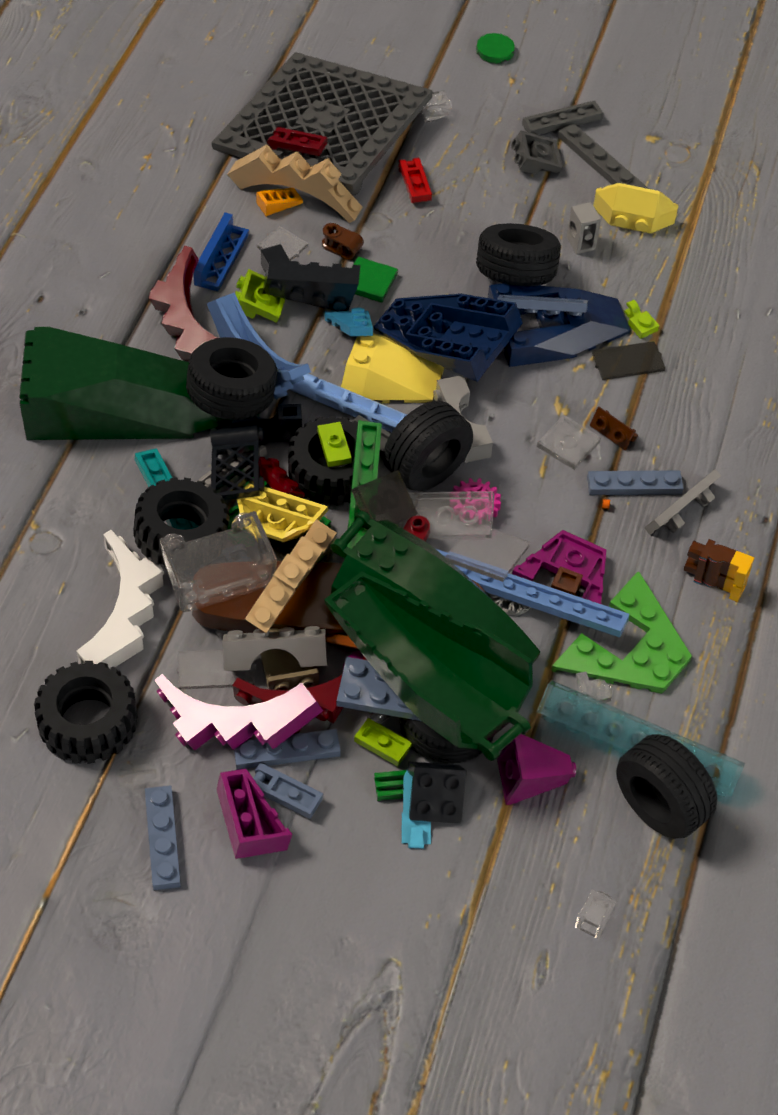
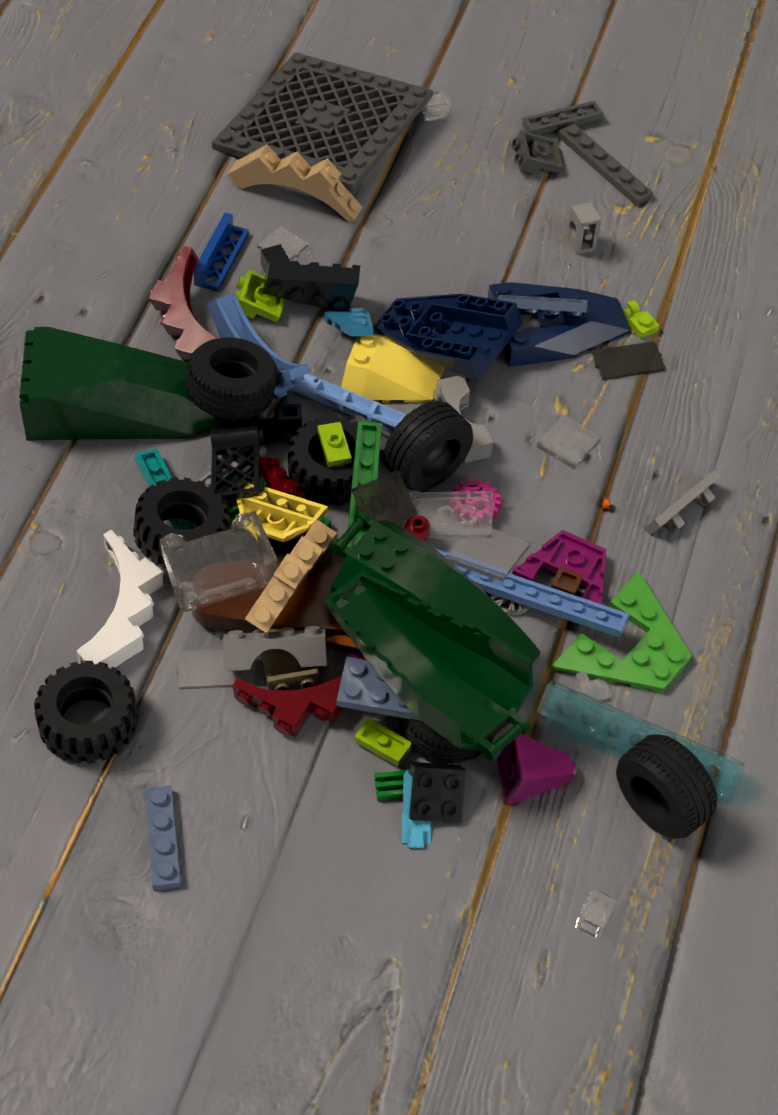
(248, 817): magenta wedge -> none
(268, 721): arch -> none
(272, 200): light orange slope -> none
(288, 791): sand blue plate -> none
(294, 749): sand blue plate -> none
(297, 141): dark red plate -> none
(343, 242): reddish brown piece -> none
(374, 279): green tile -> none
(415, 180): red plate -> none
(495, 48): green tile -> none
(518, 254): black tyre -> none
(613, 428): reddish brown hinge -> none
(635, 207): light yellow wedge -> none
(635, 482): sand blue plate -> none
(719, 567): reddish brown hips -> none

